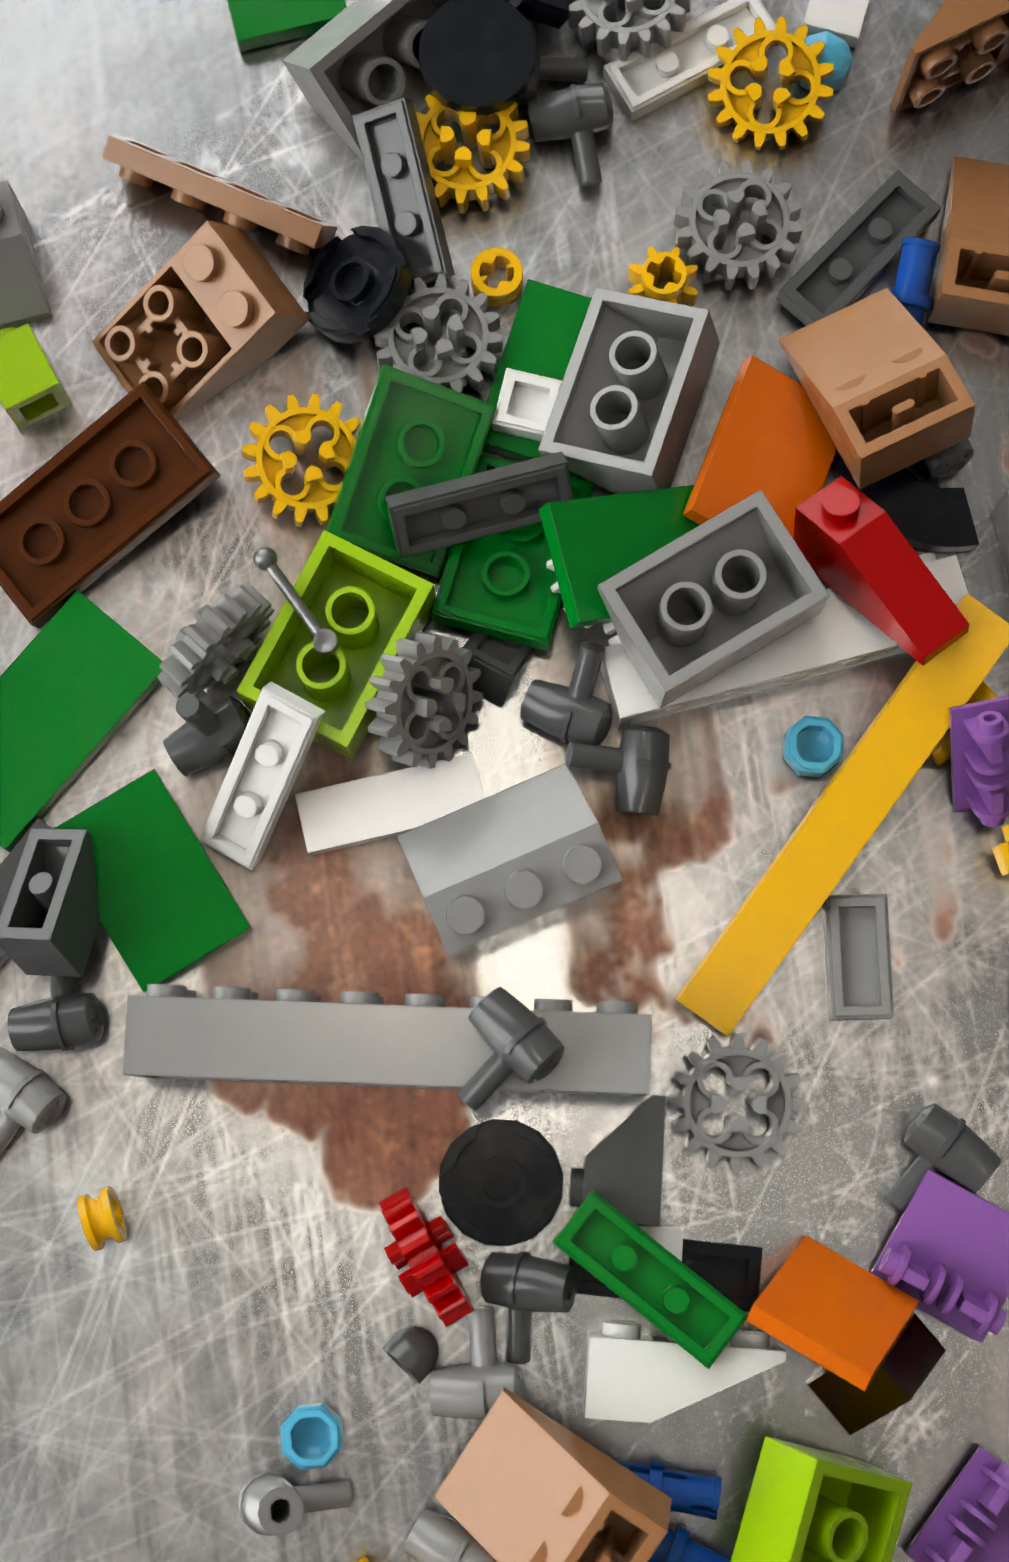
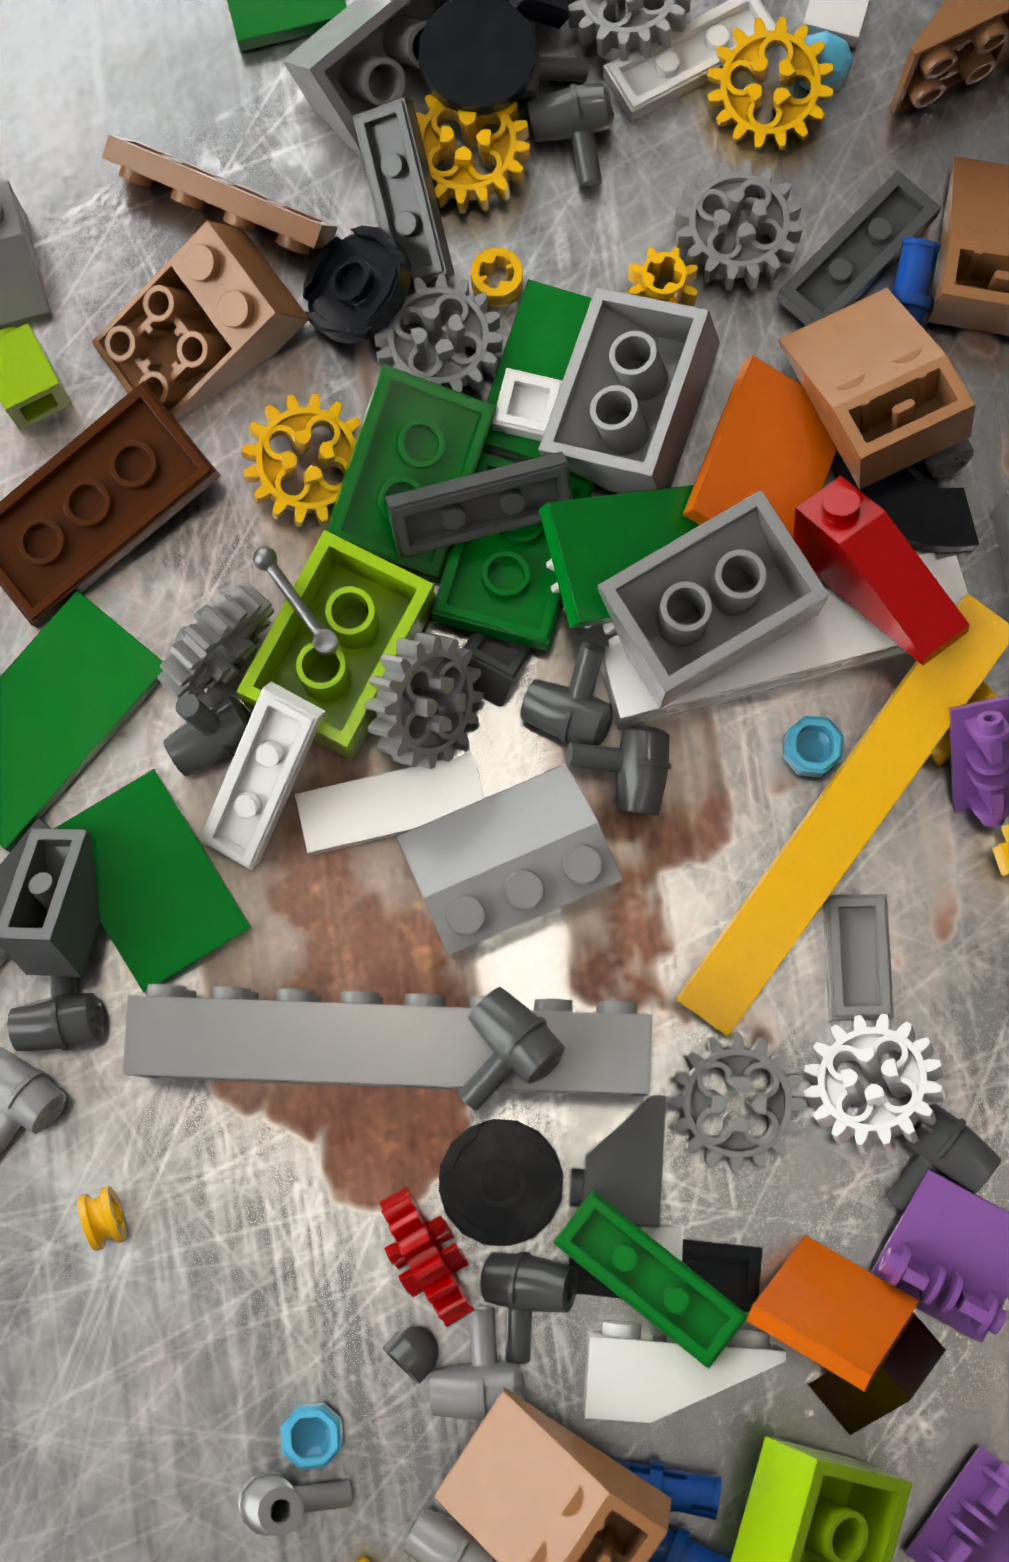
(881, 1119): none -> white gear

